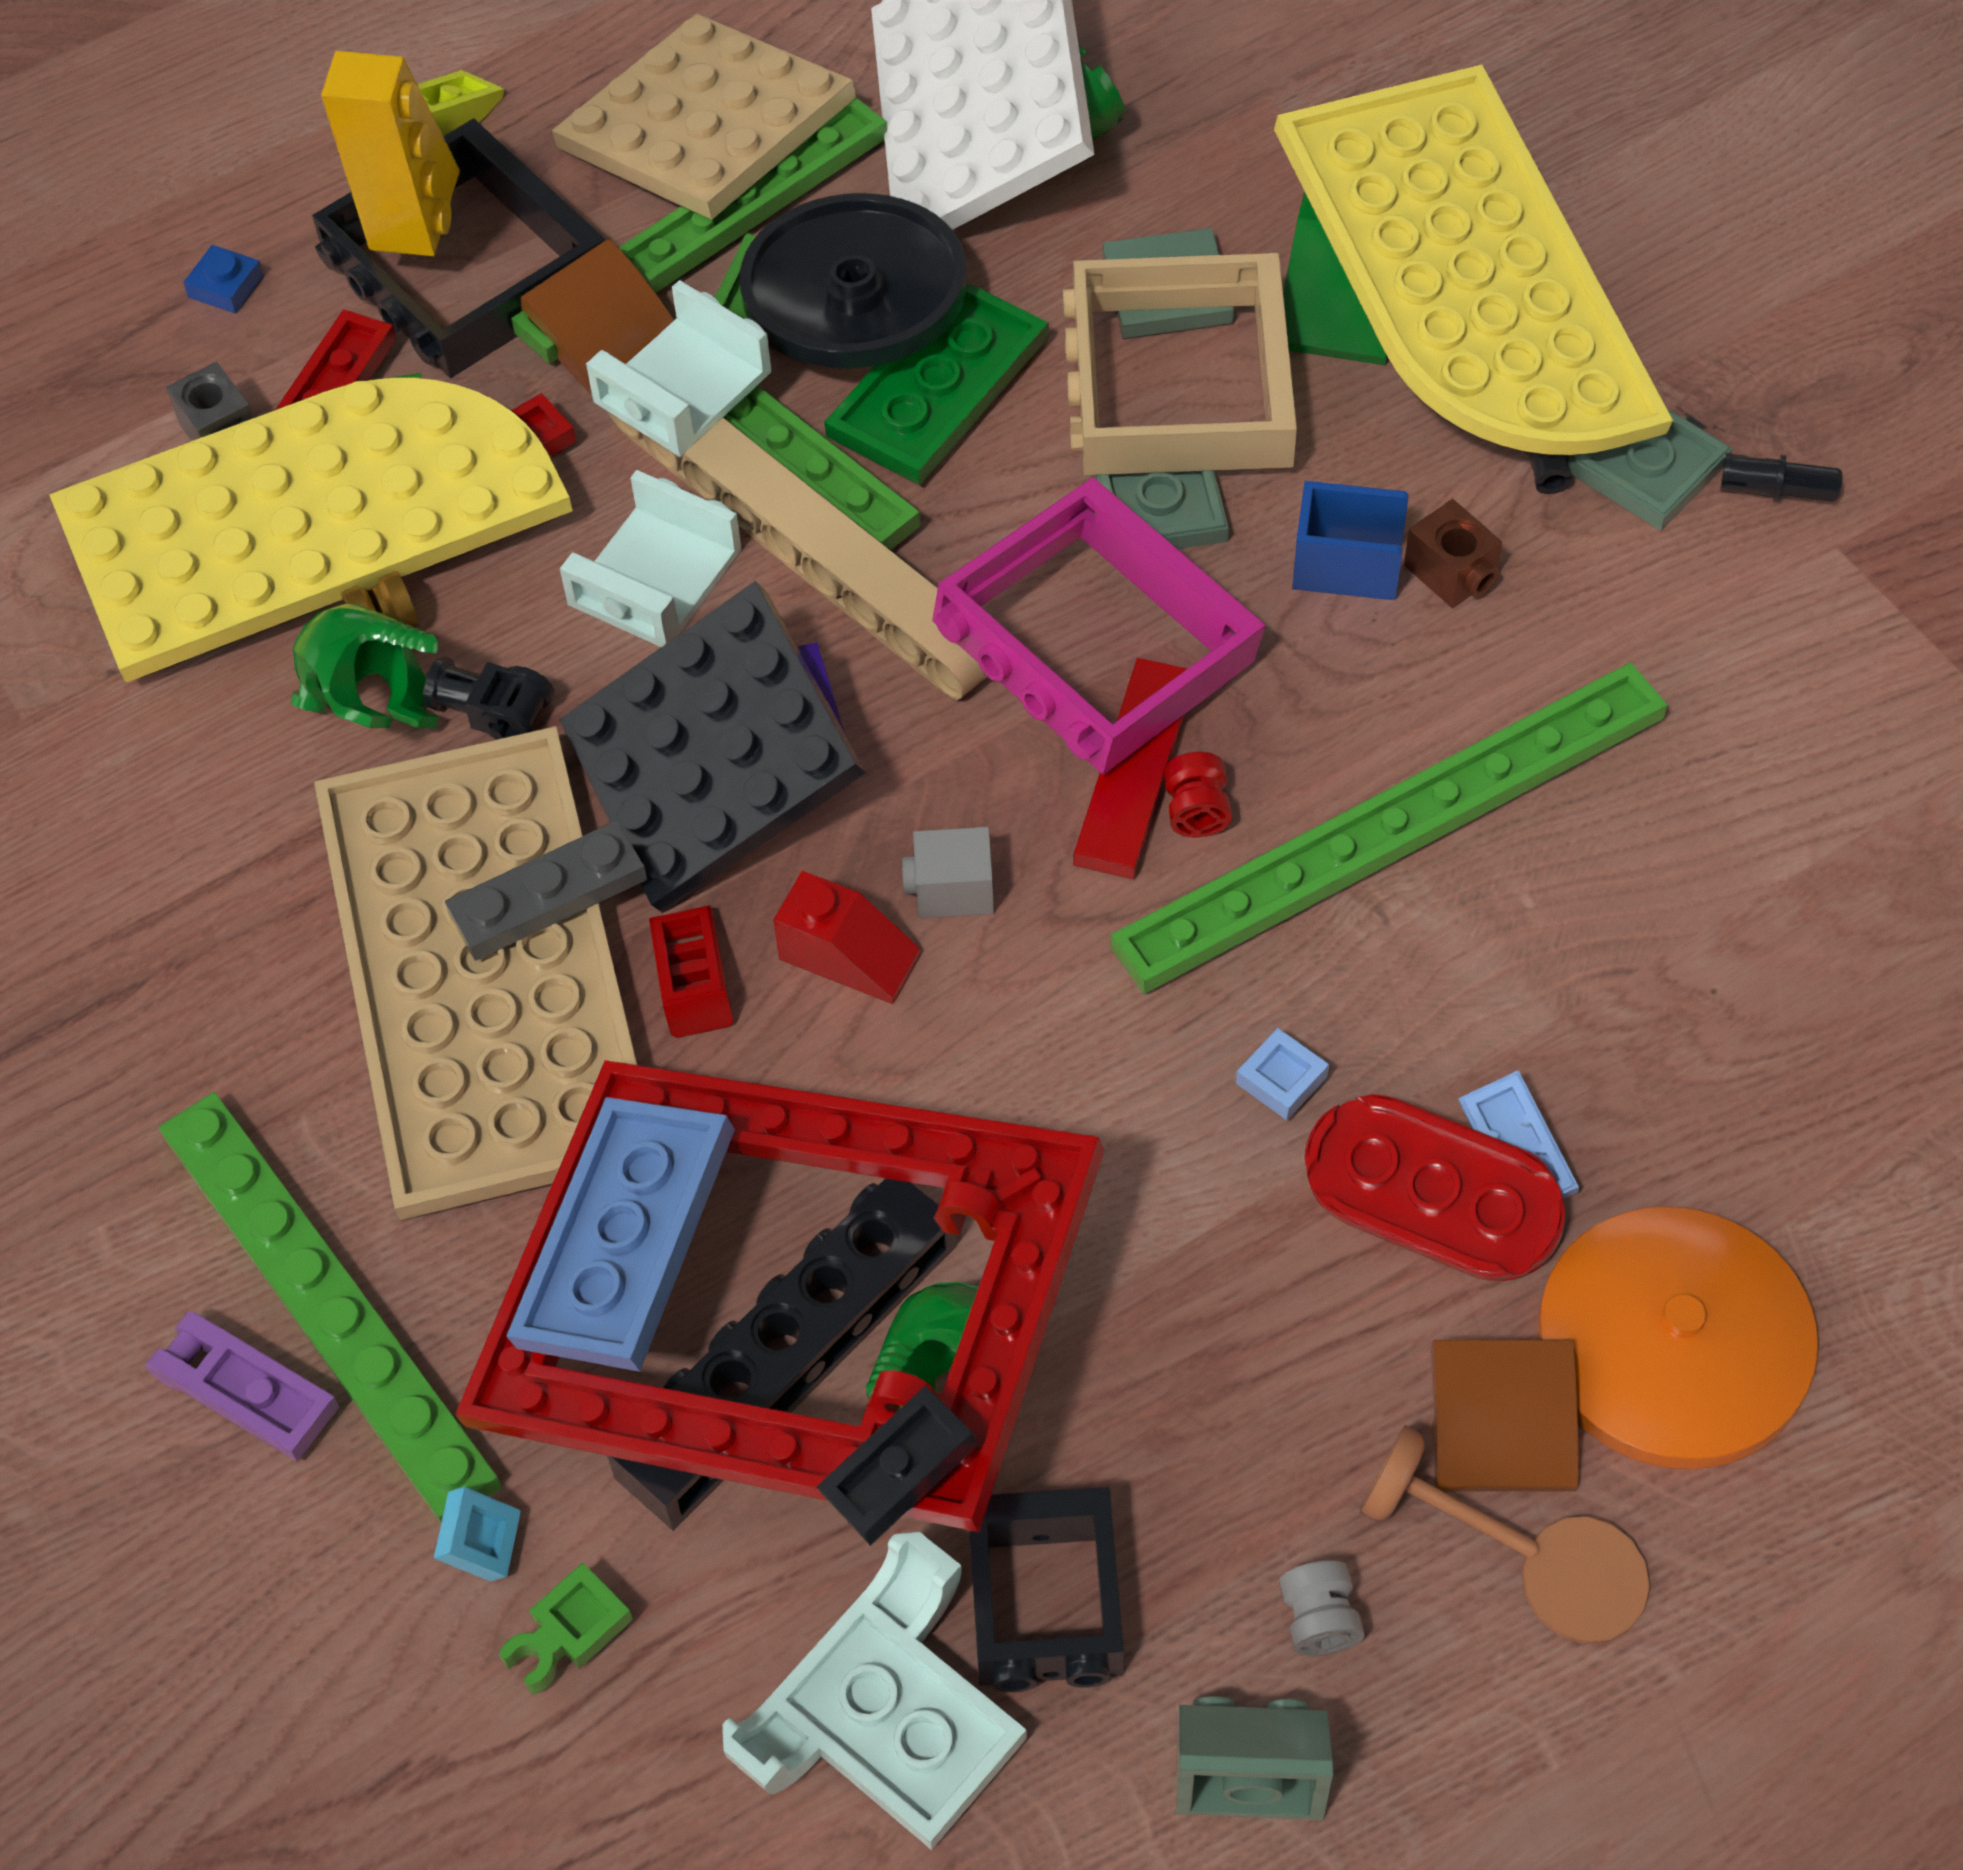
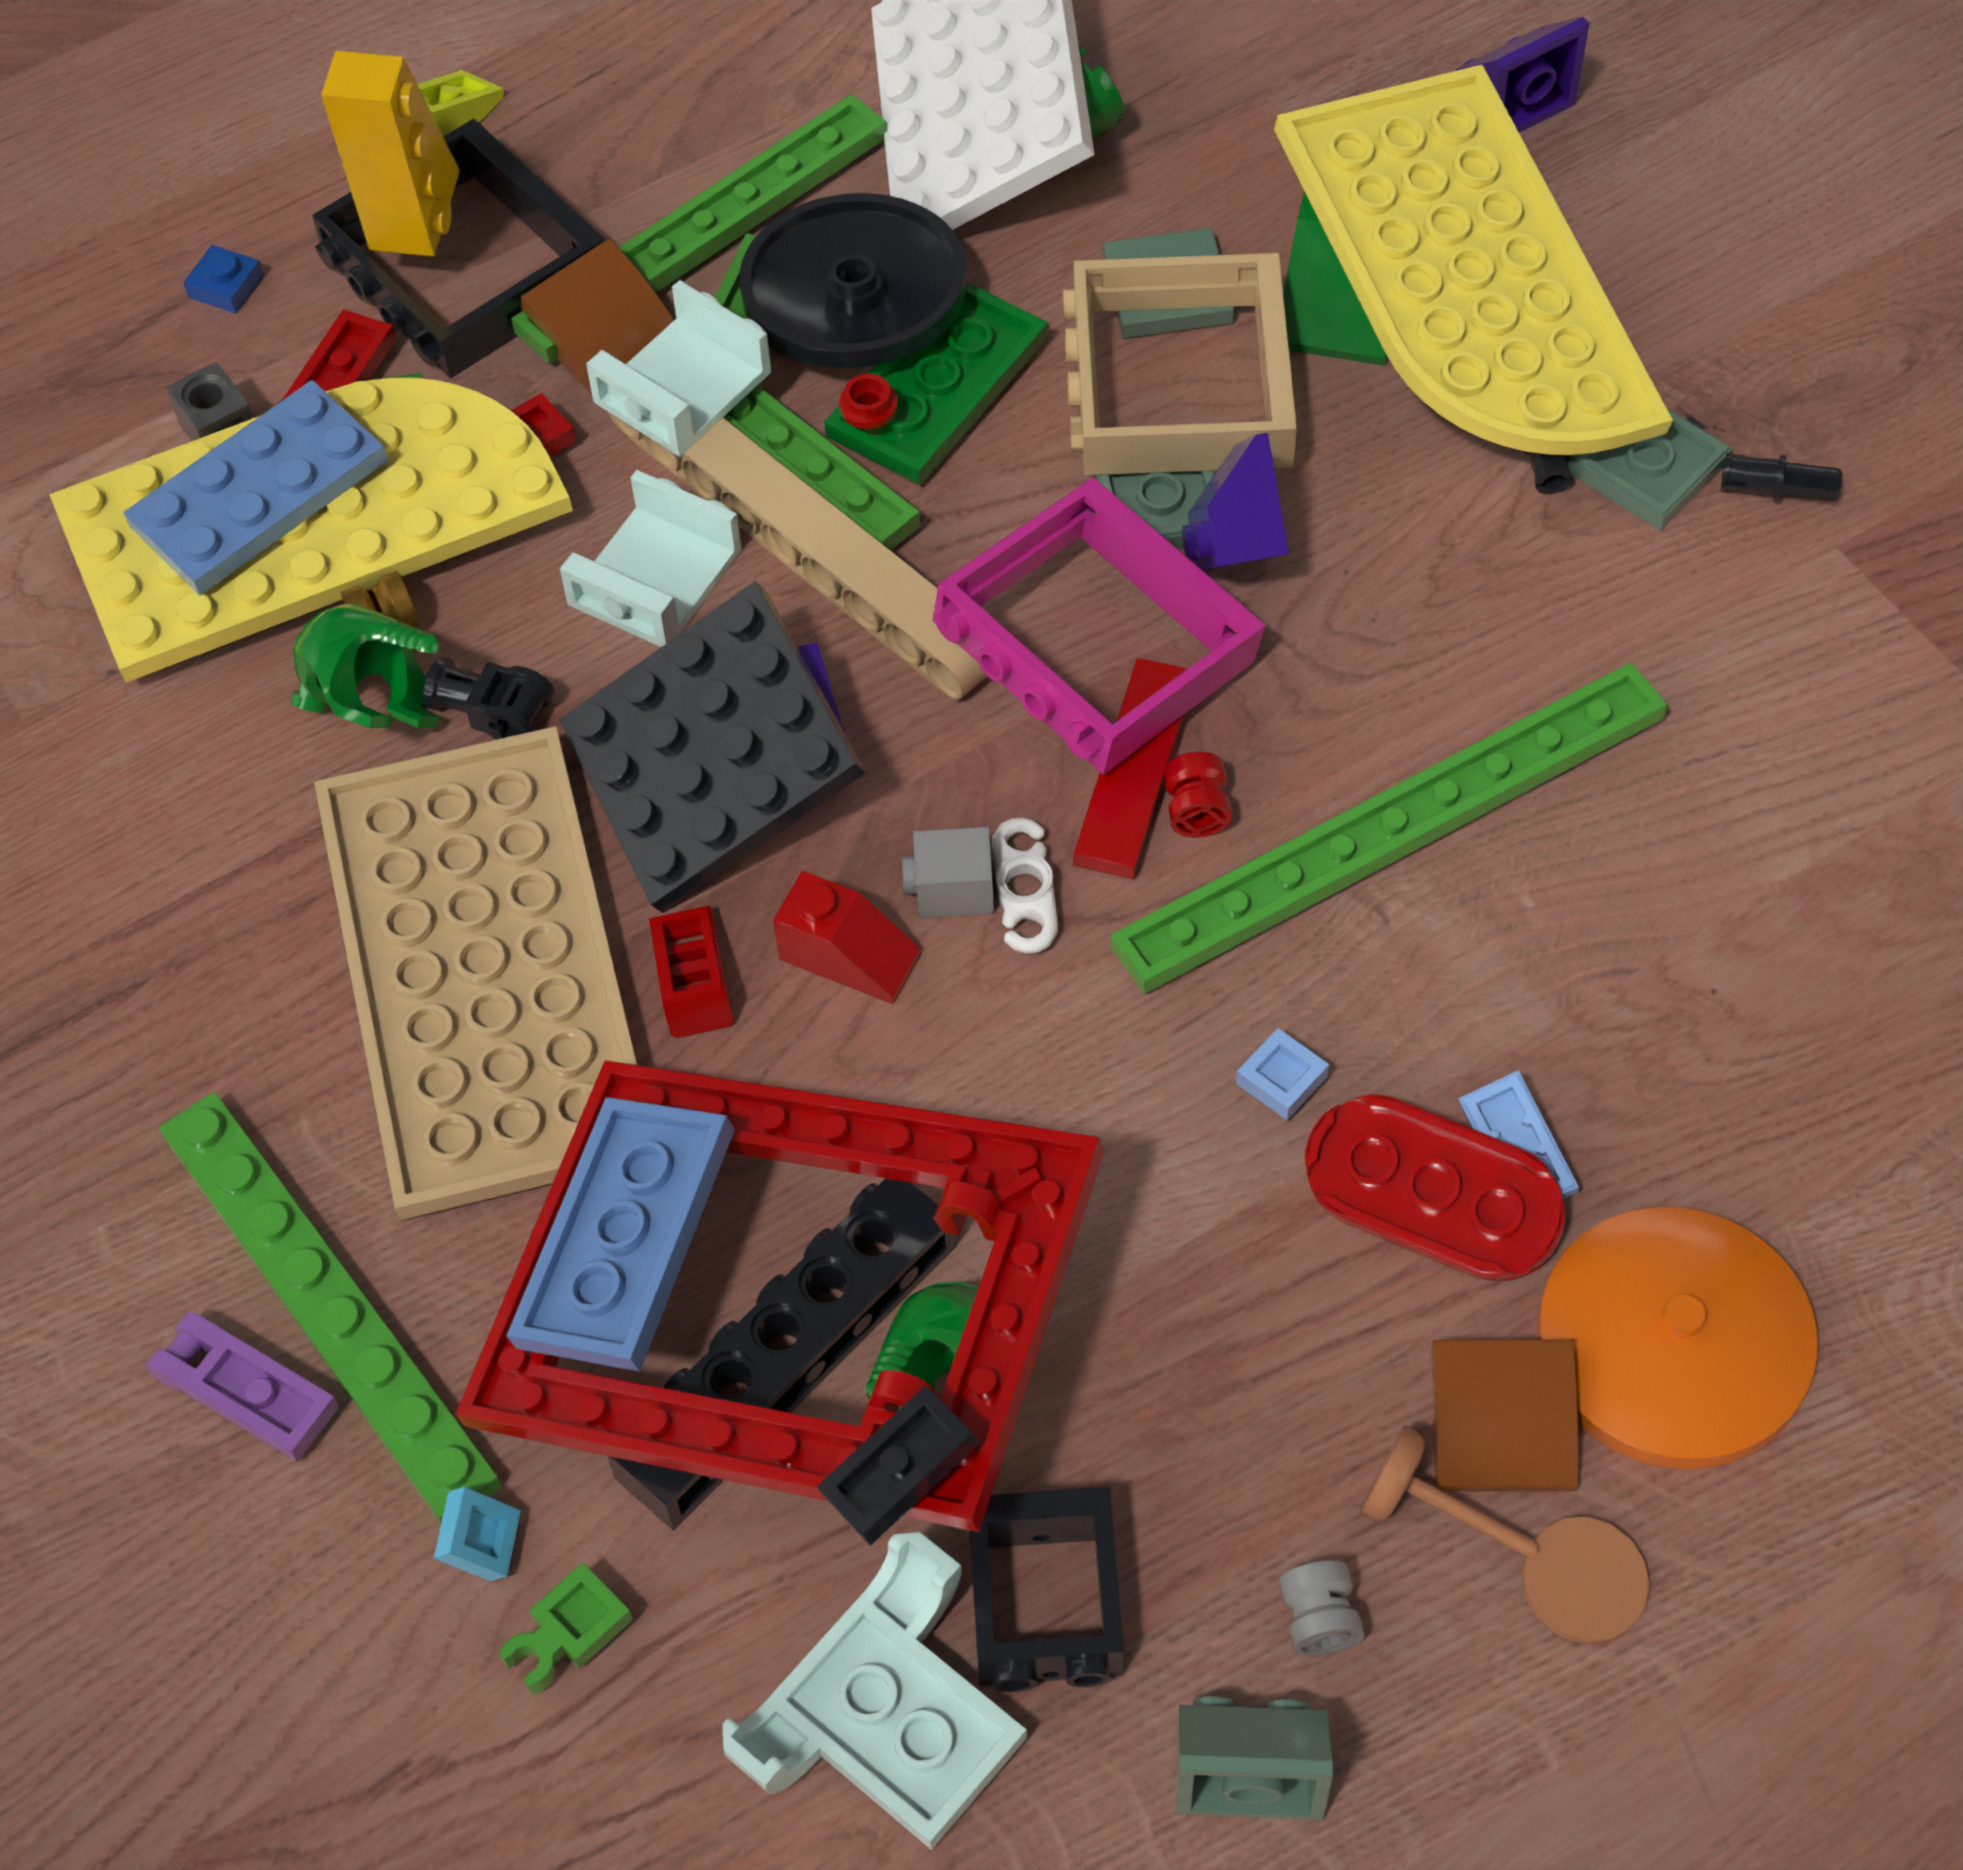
(255, 487): none -> medium blue plate
(545, 890): dark grey plate -> none
(704, 115): tan plate -> none
(868, 402): none -> red plate
(1035, 907): none -> white piece
(1238, 511): none -> dark purple slope
(1350, 540): blue piece -> none
(1453, 554): copper brick -> none
(1537, 71): none -> dark purple slope

